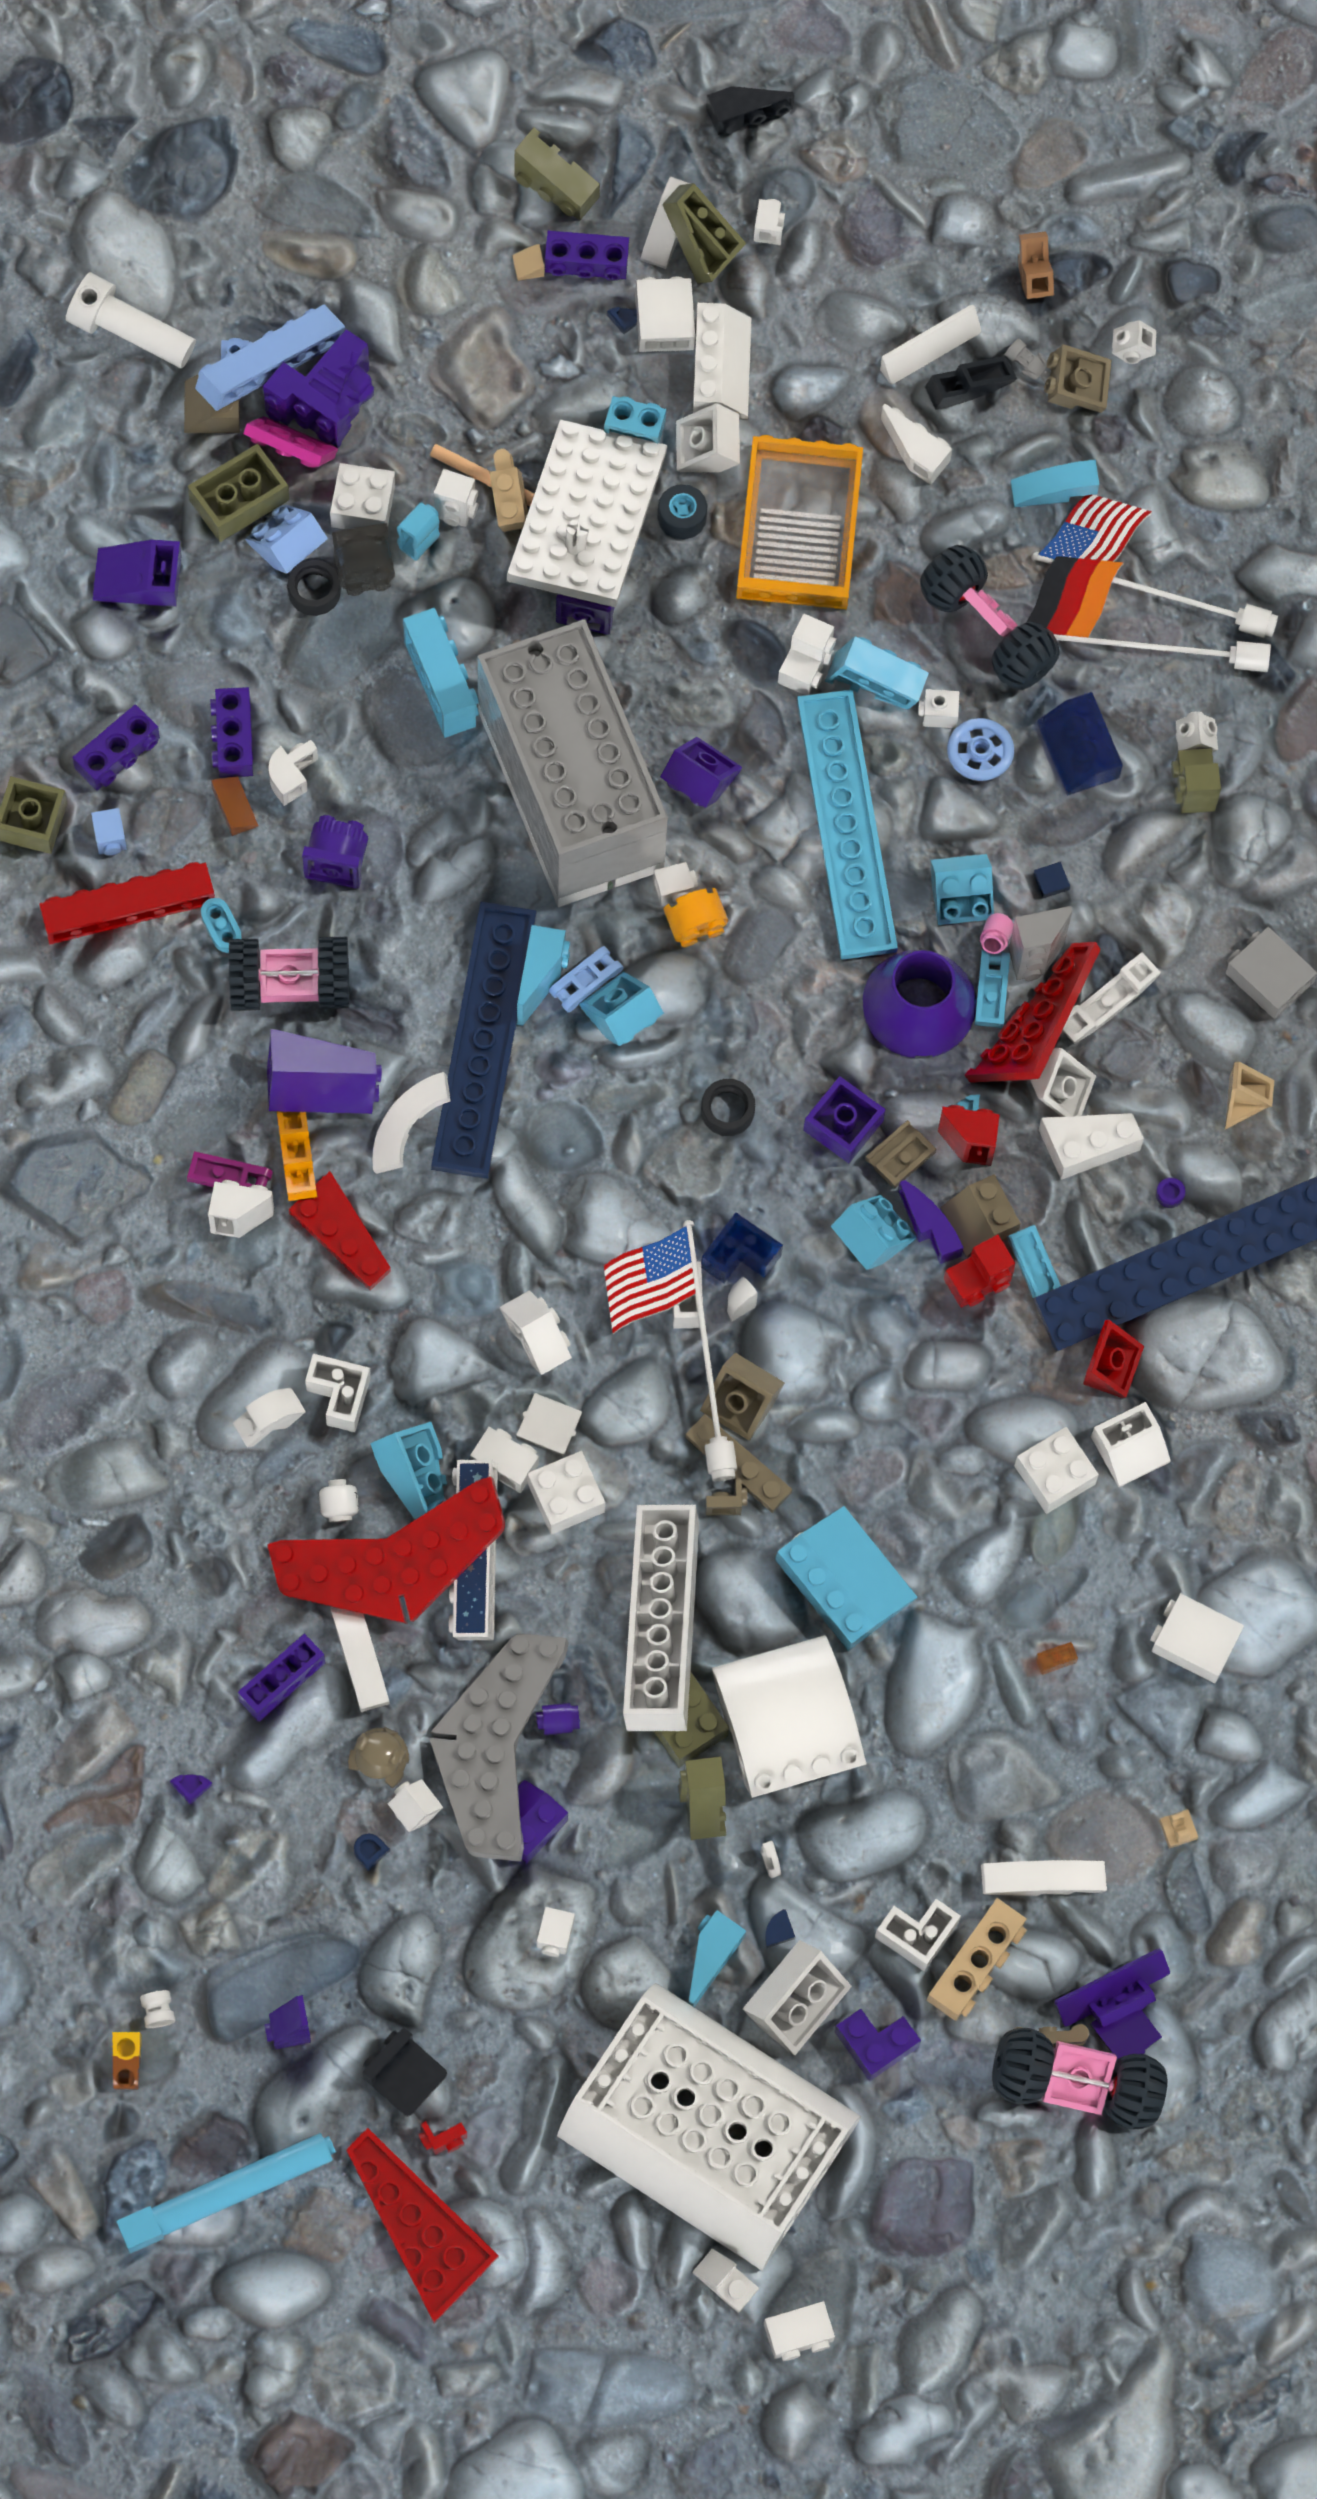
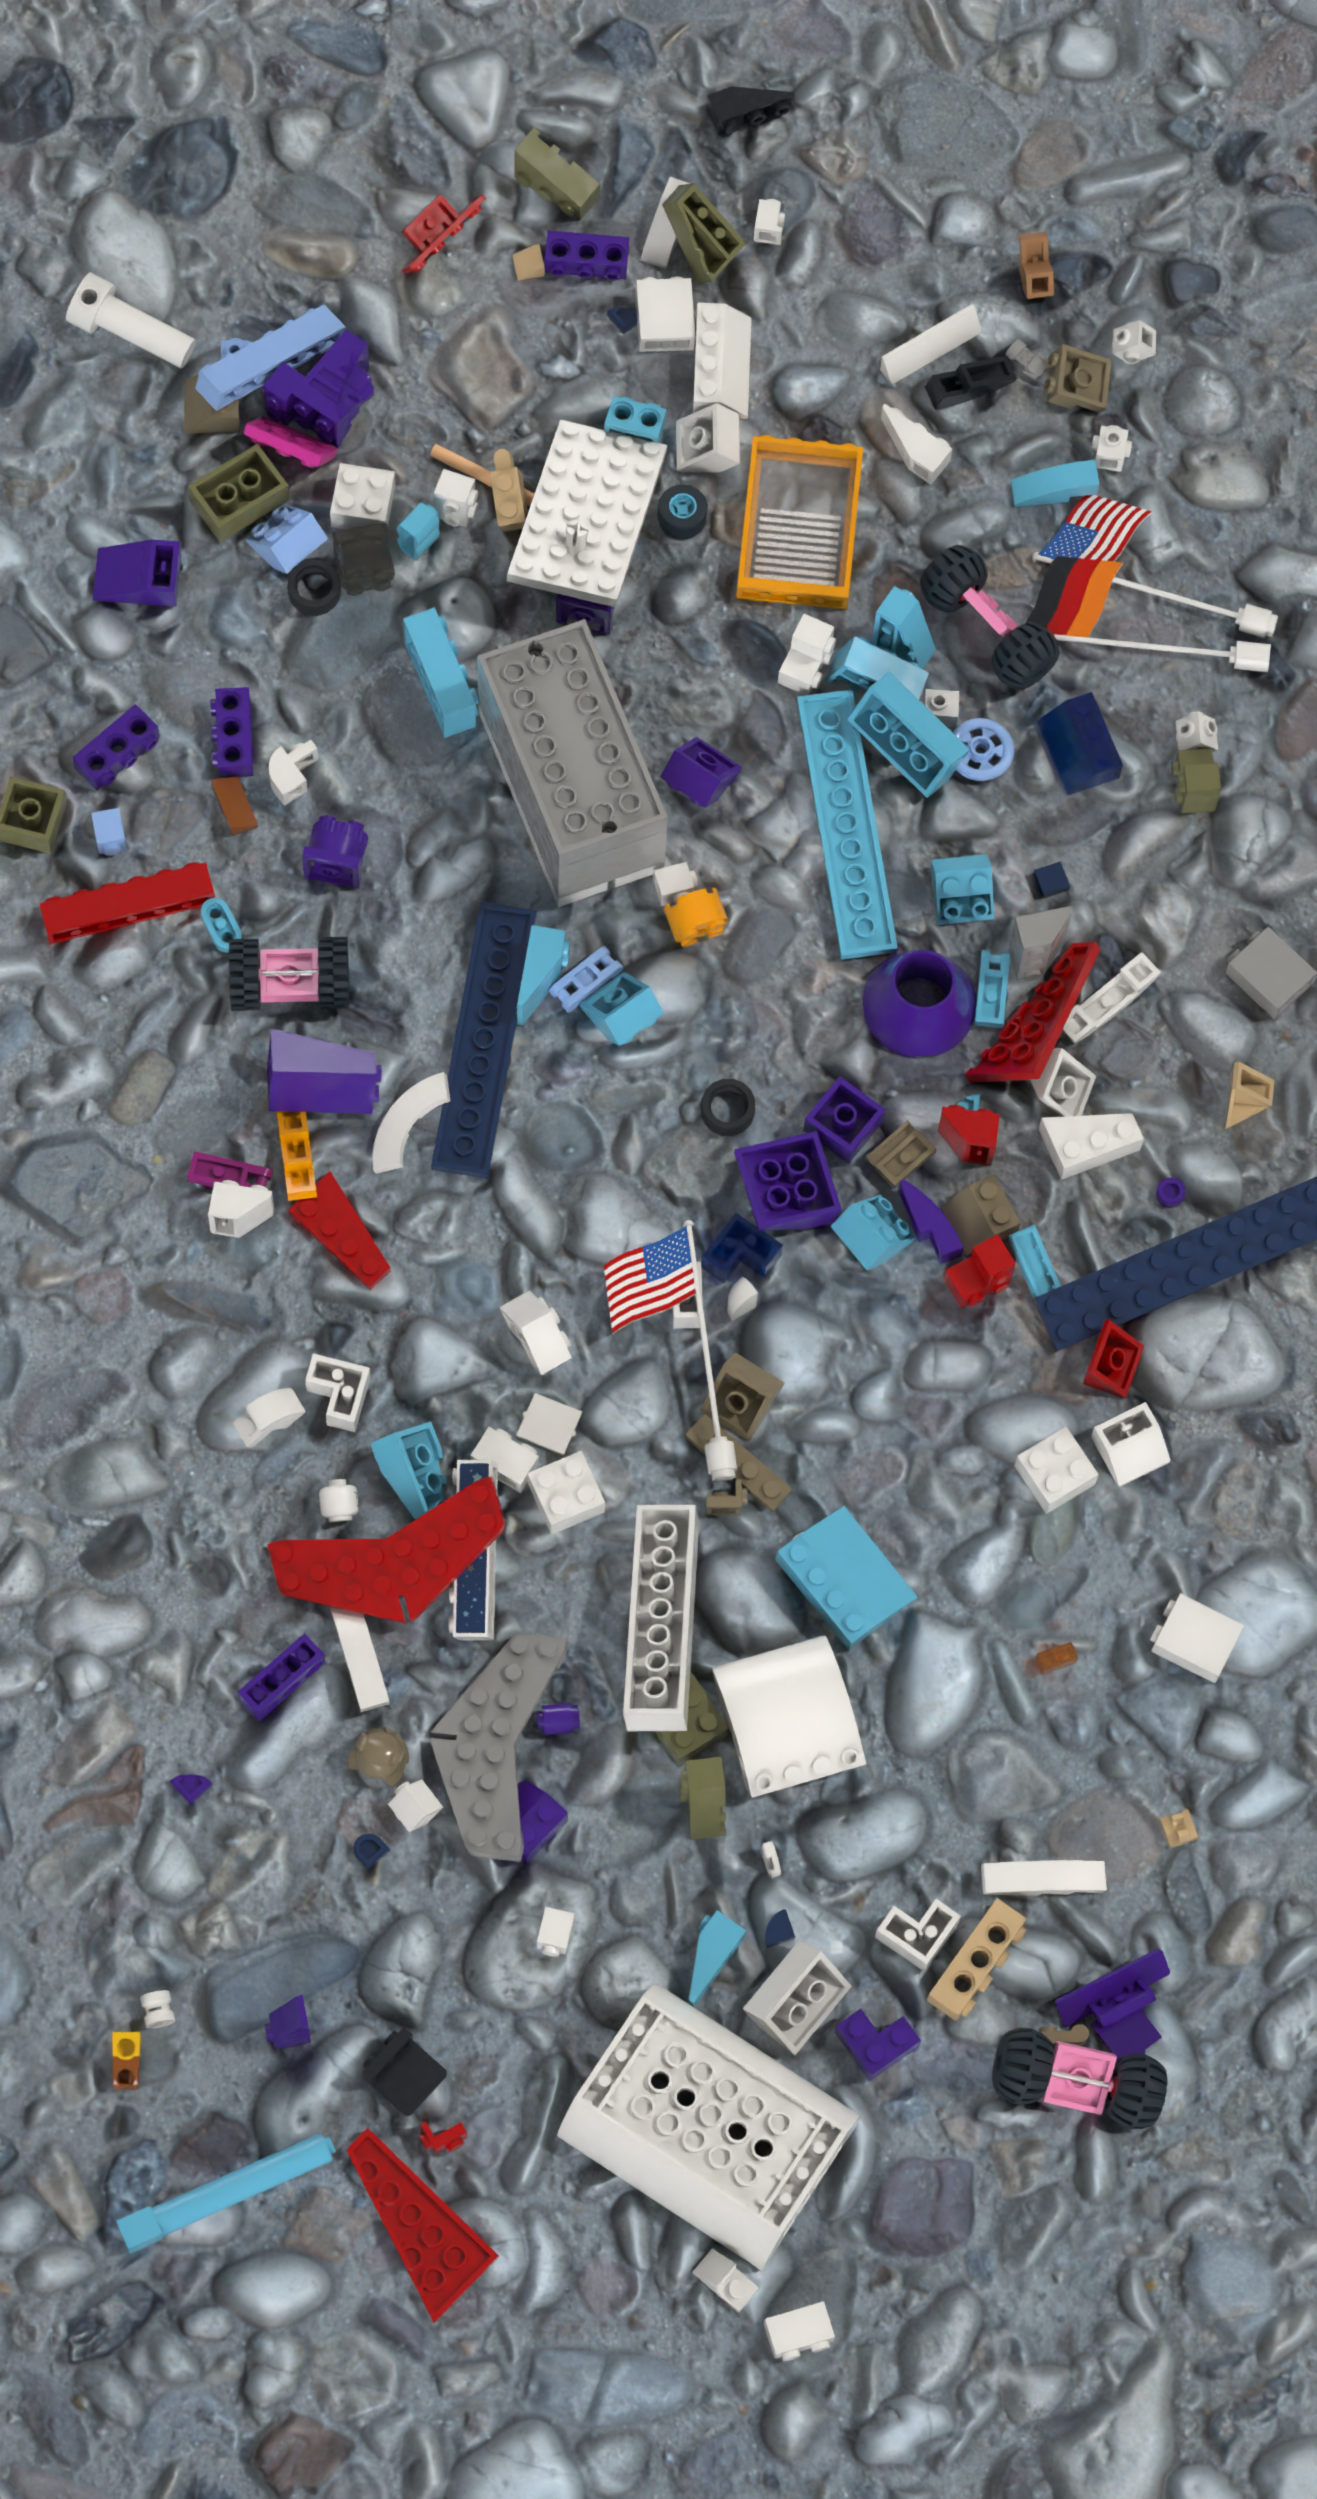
(433, 226): none -> red bracket
(789, 1183): none -> dark purple slope
(903, 628): none -> medium azure wedge
(908, 734): none -> medium azure brick
(996, 933): bright pink brick -> none
(1111, 447): none -> white brick

